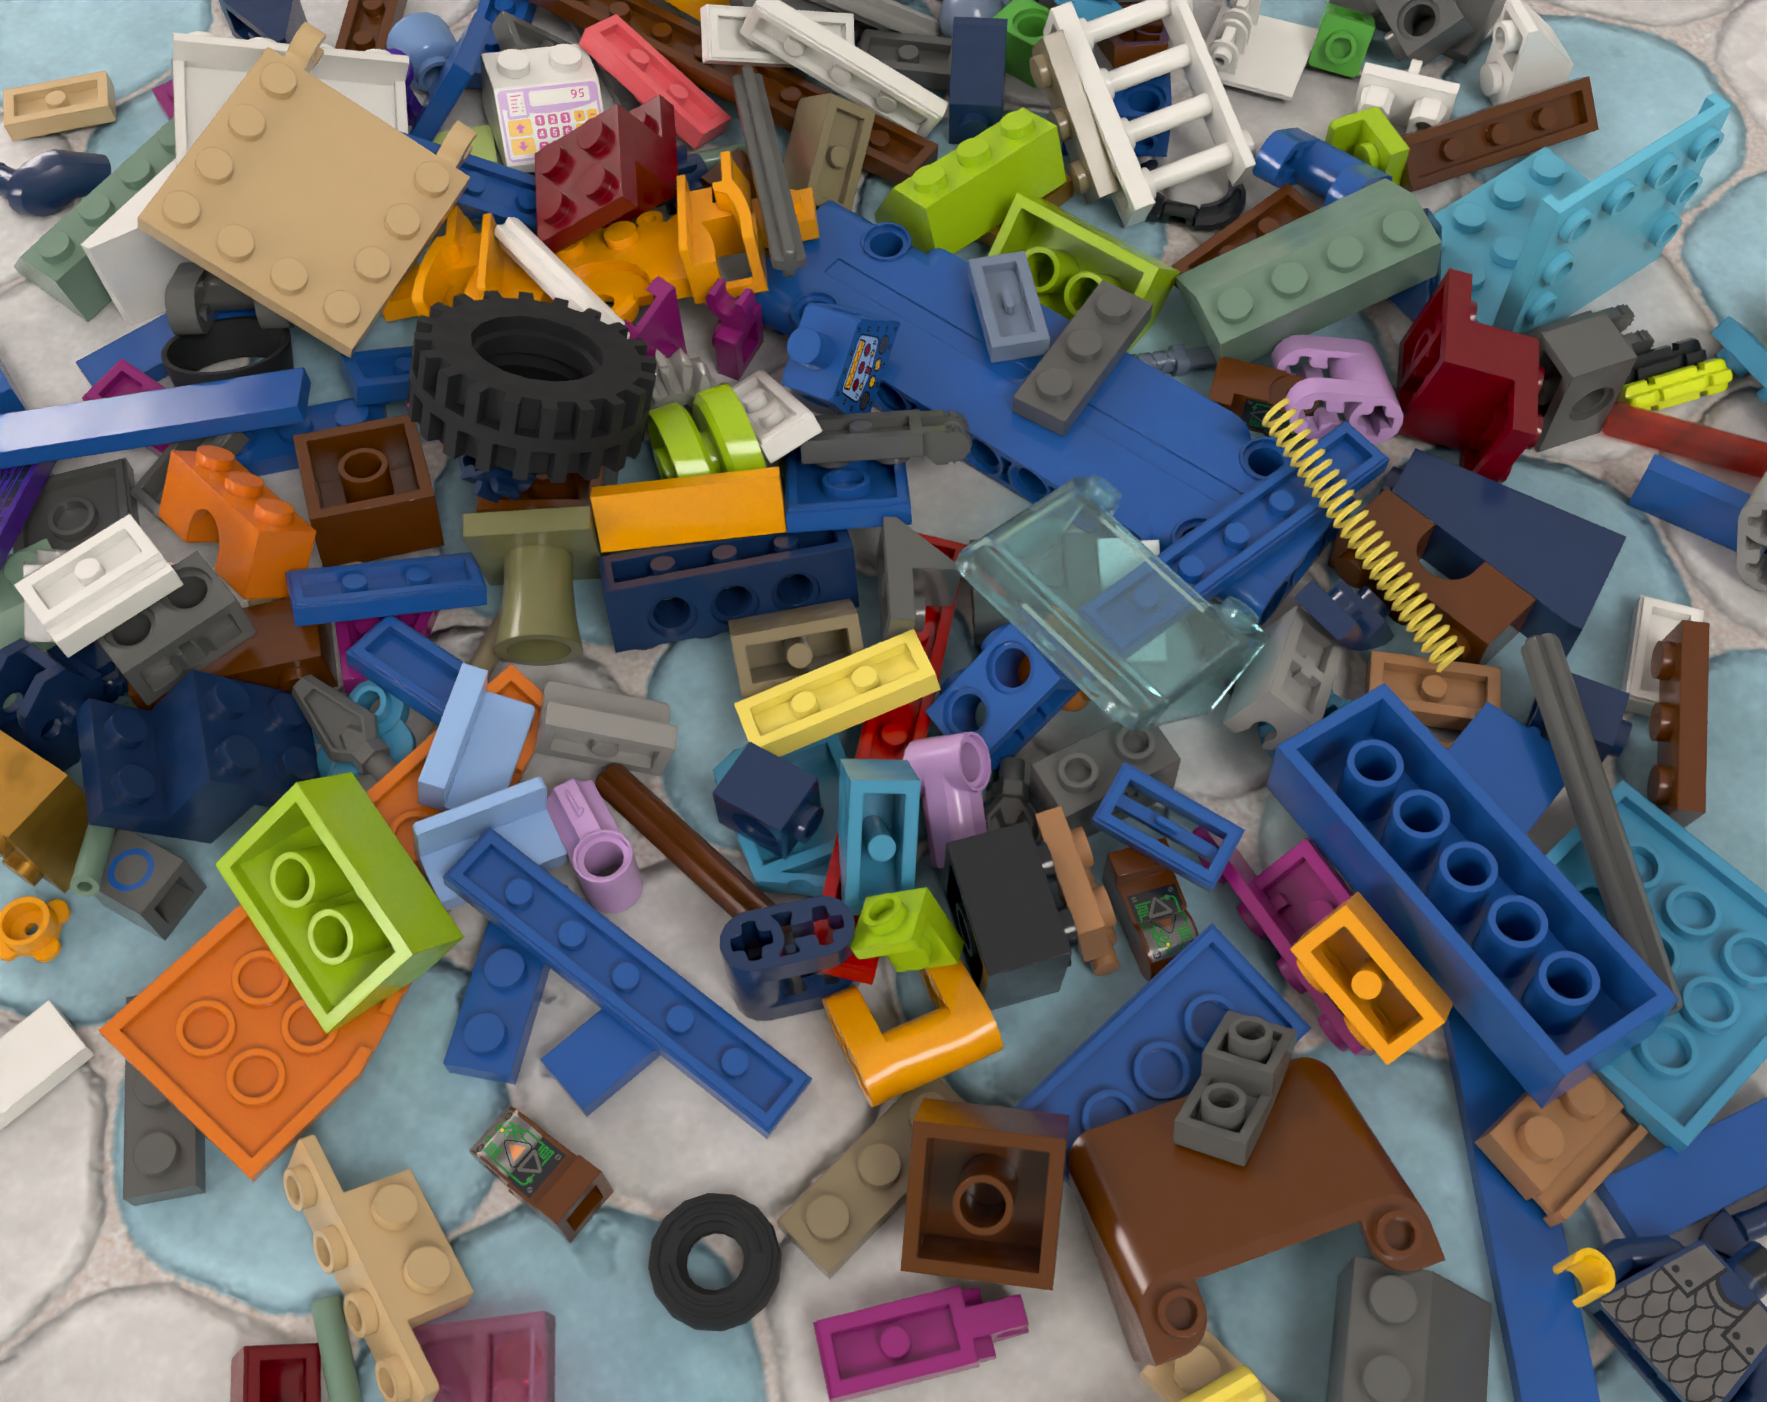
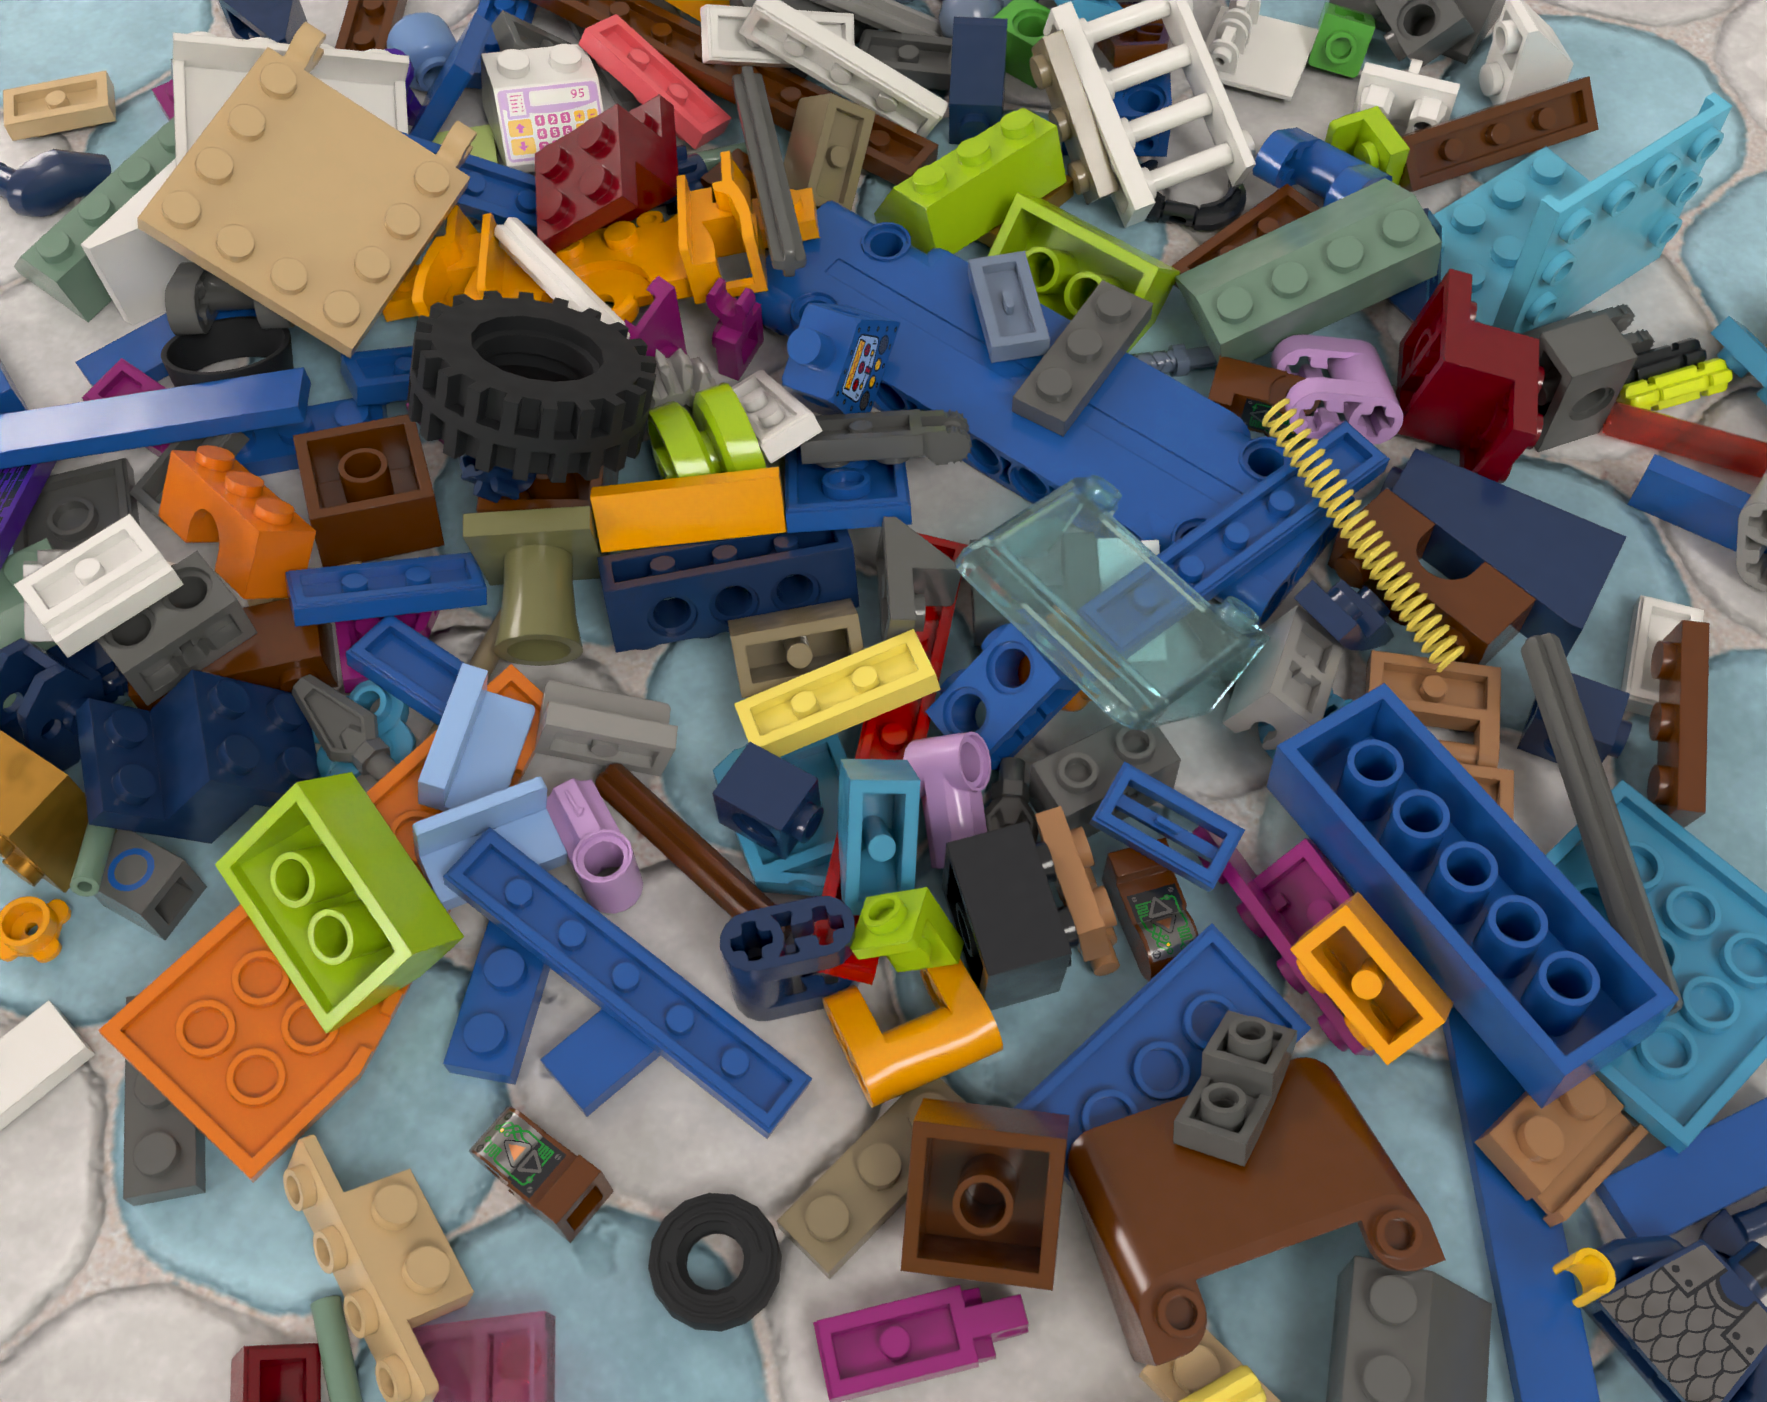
(1510, 764): blue piece -> none

